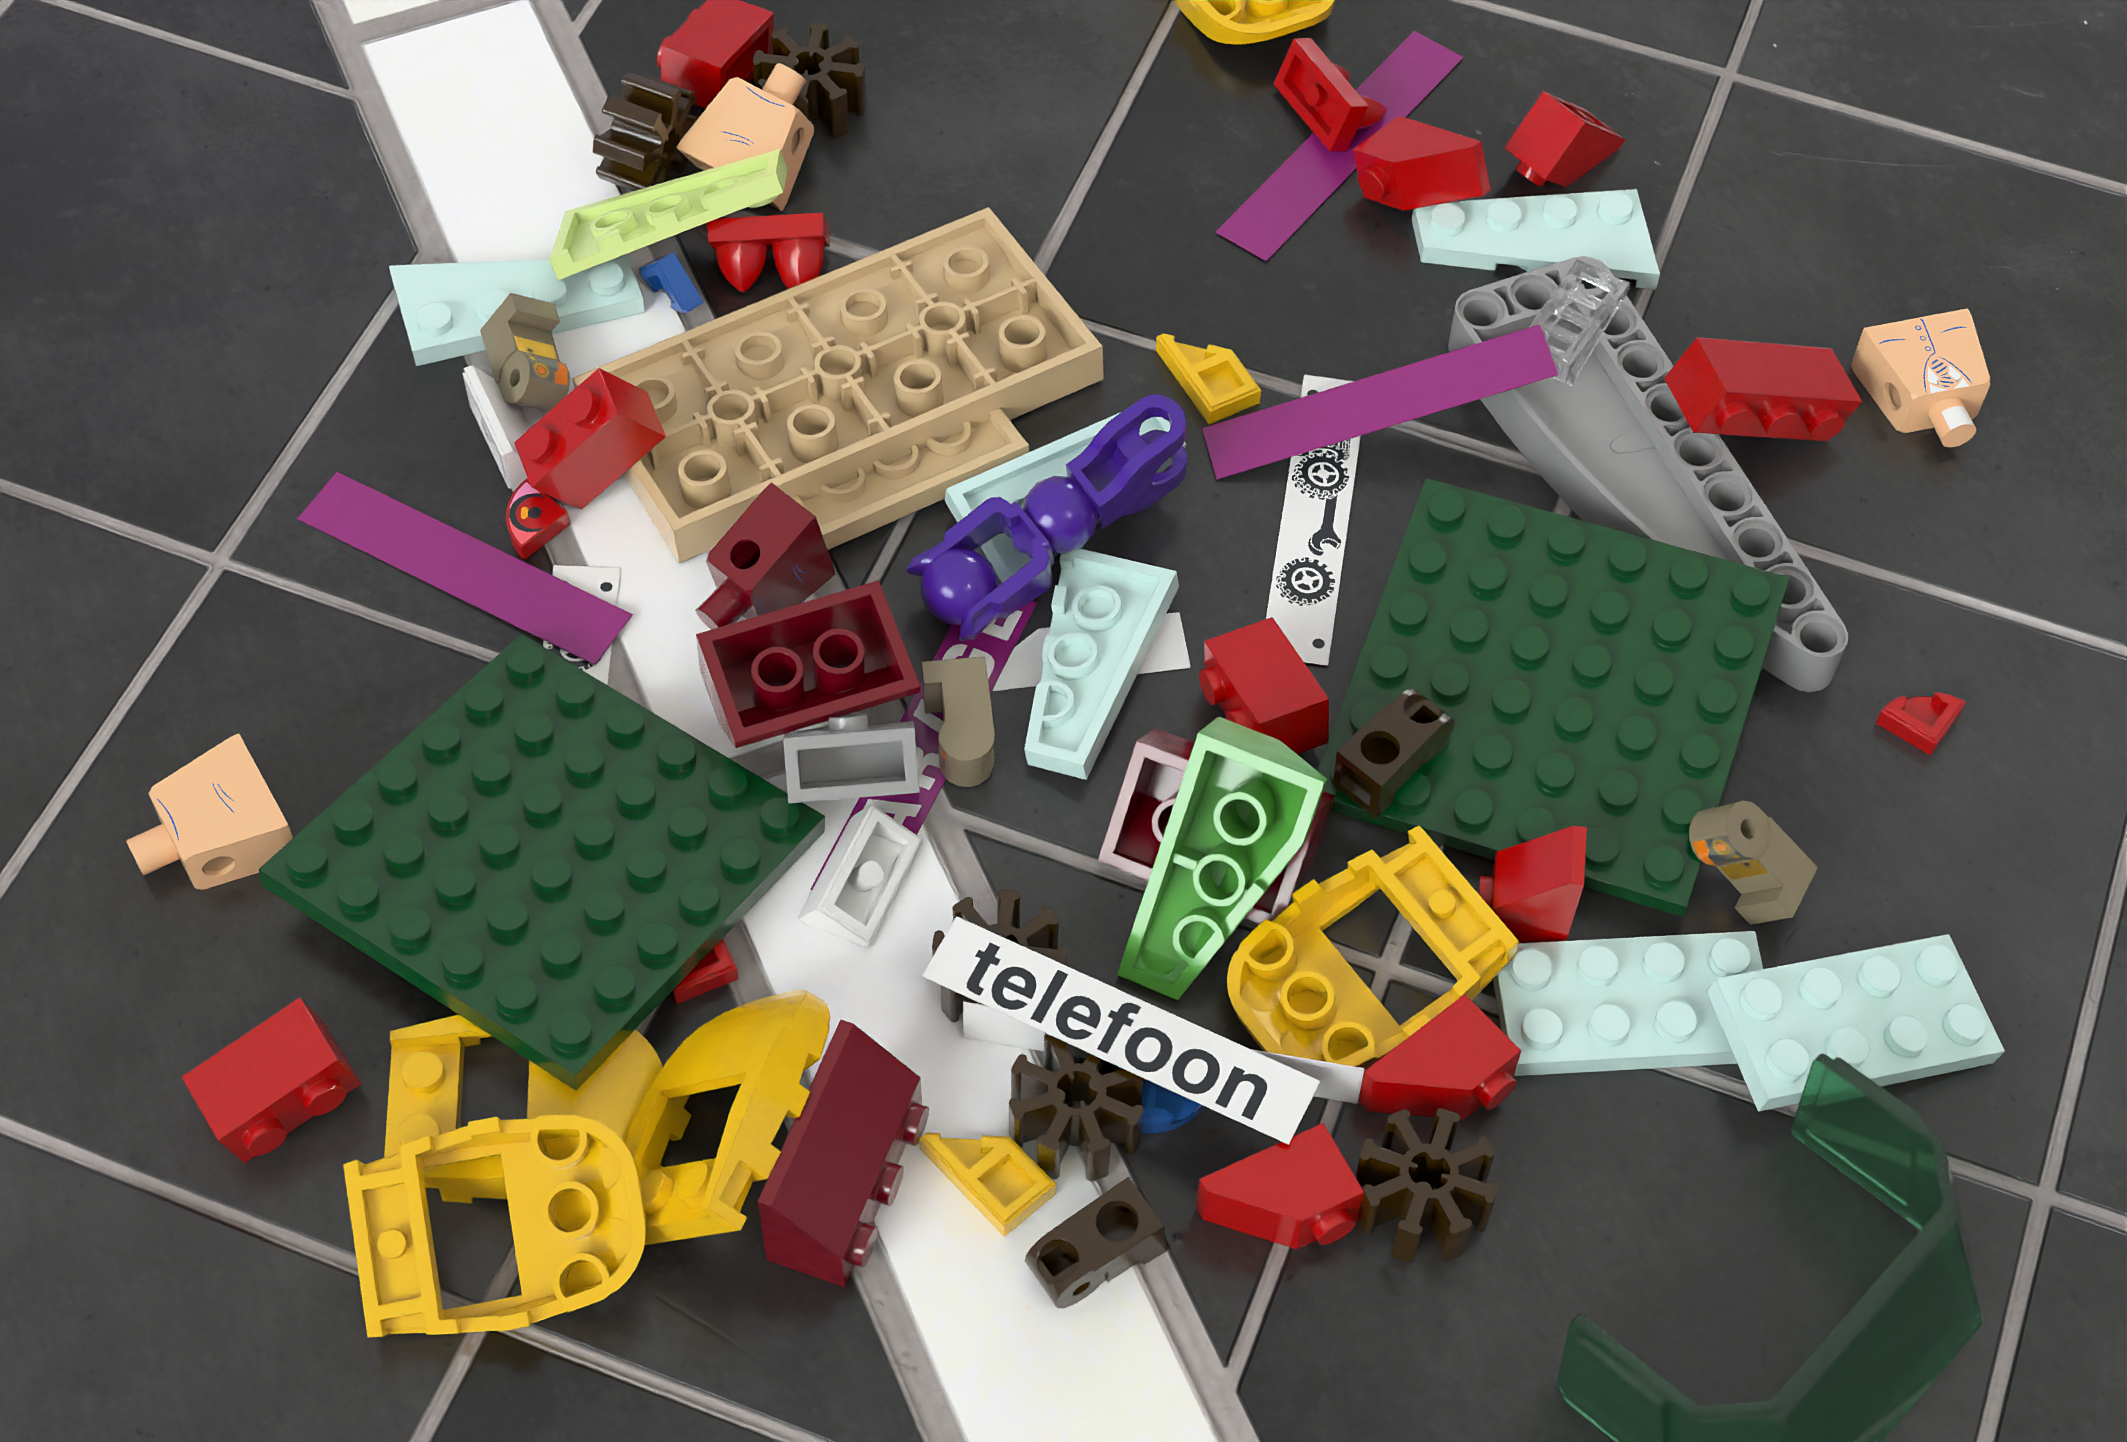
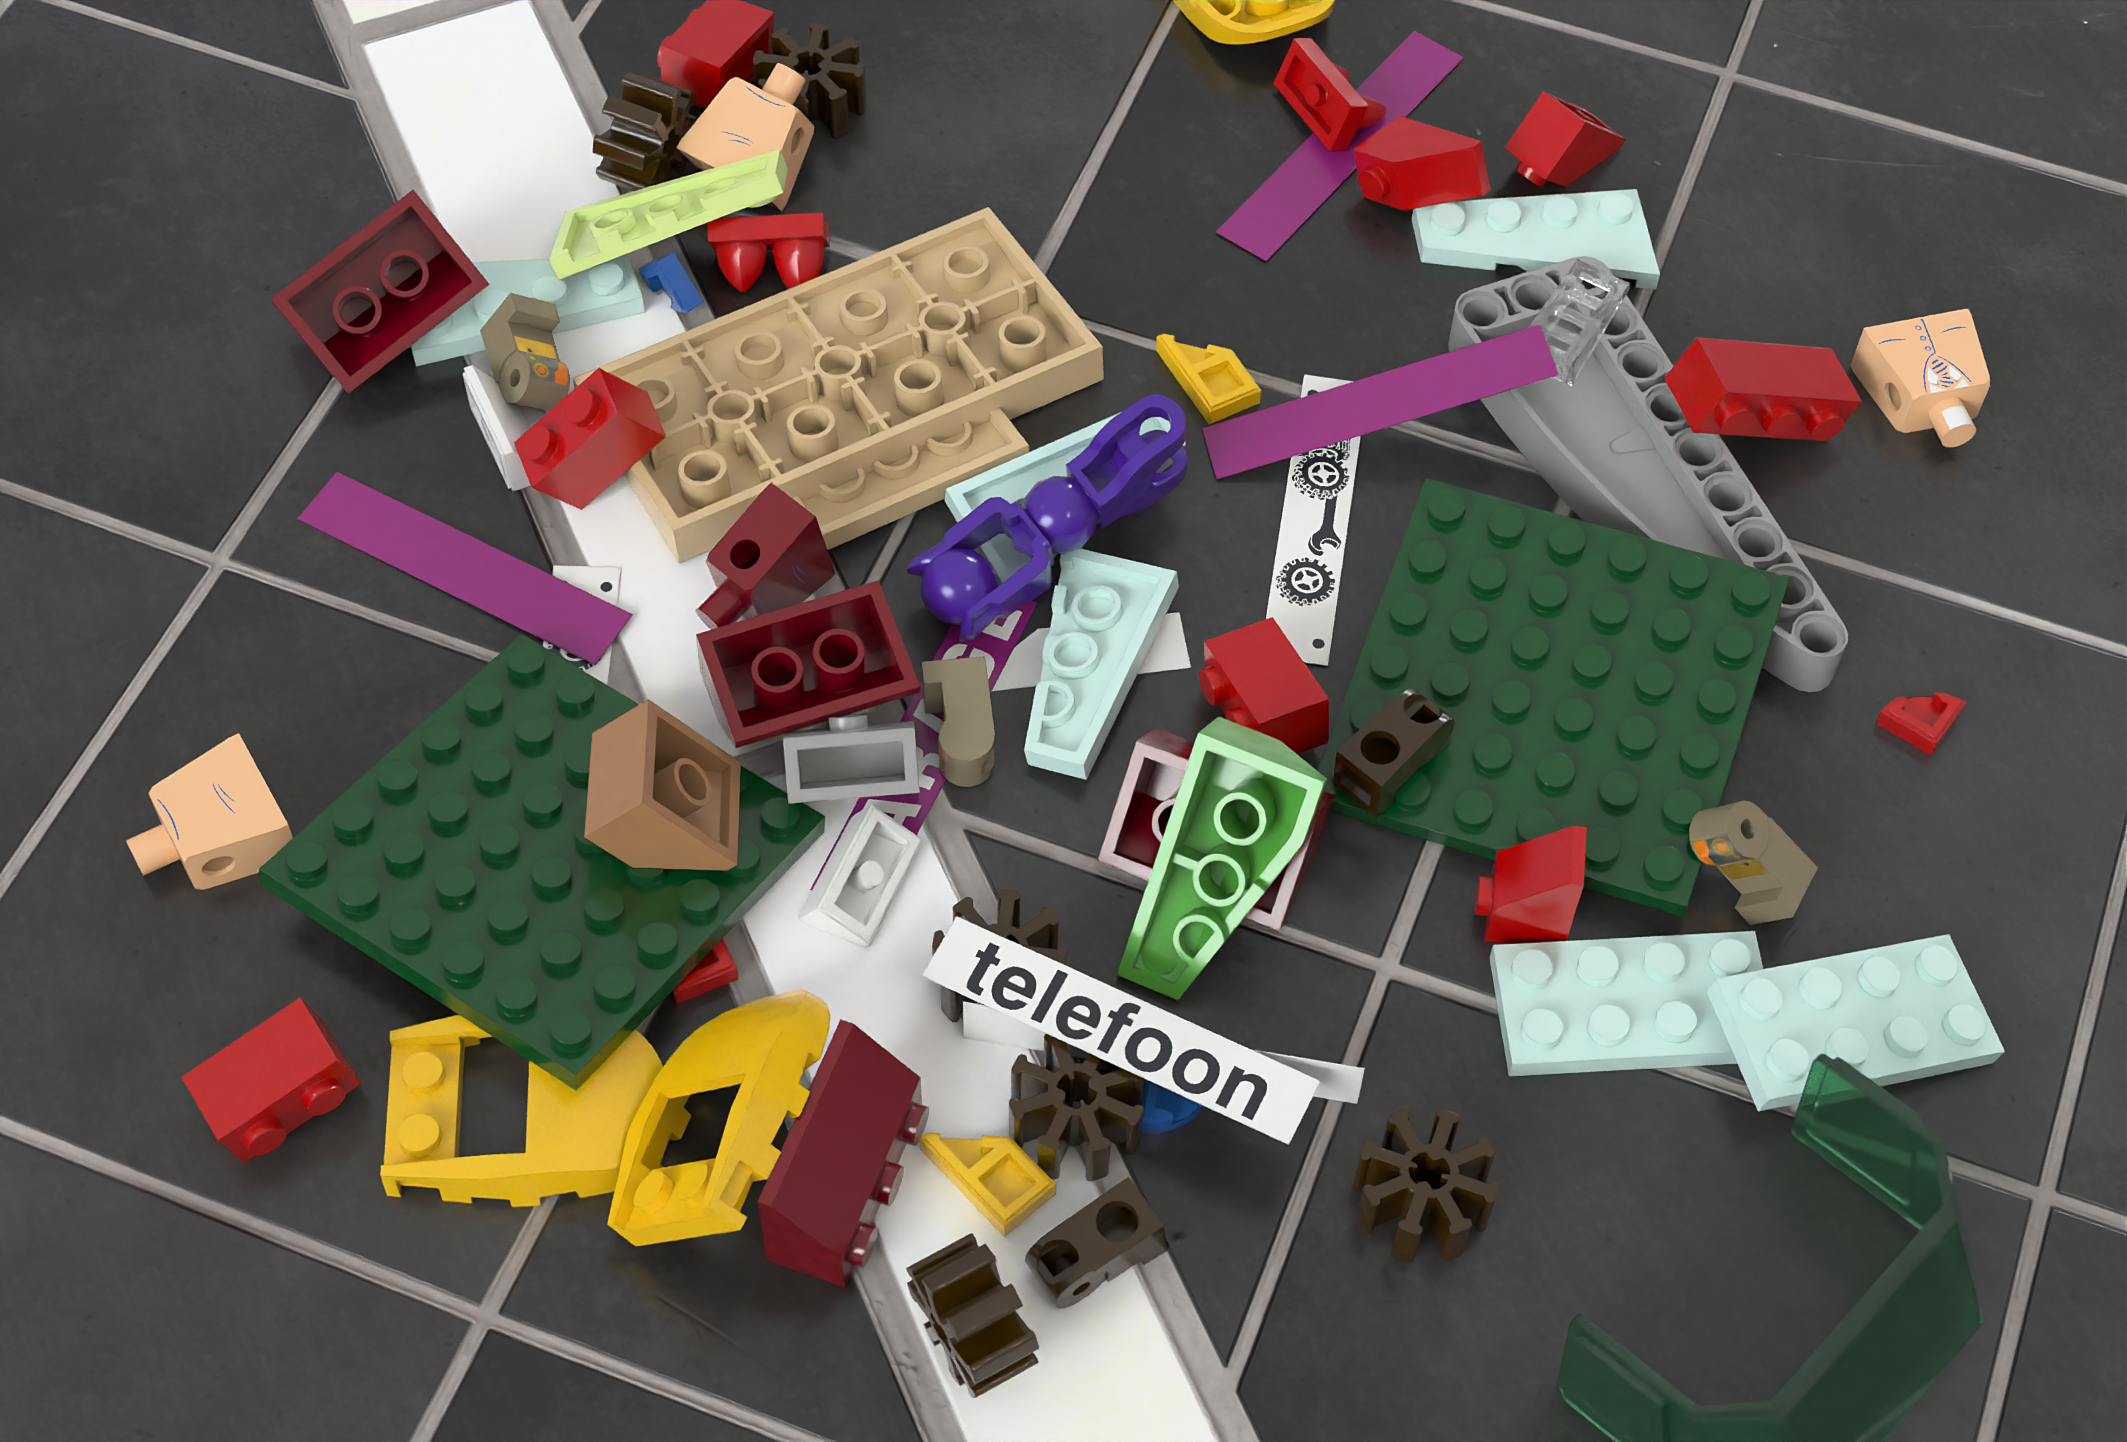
(380, 292): none -> dark red slope
(533, 519): red tile -> none
(570, 1210): yellow slope -> none
(662, 794): none -> medium nougat slope
(972, 1315): none -> dark brown gear
(1286, 1192): red slope -> none
(1308, 1000): yellow slope -> none
(1446, 1064): red slope -> none

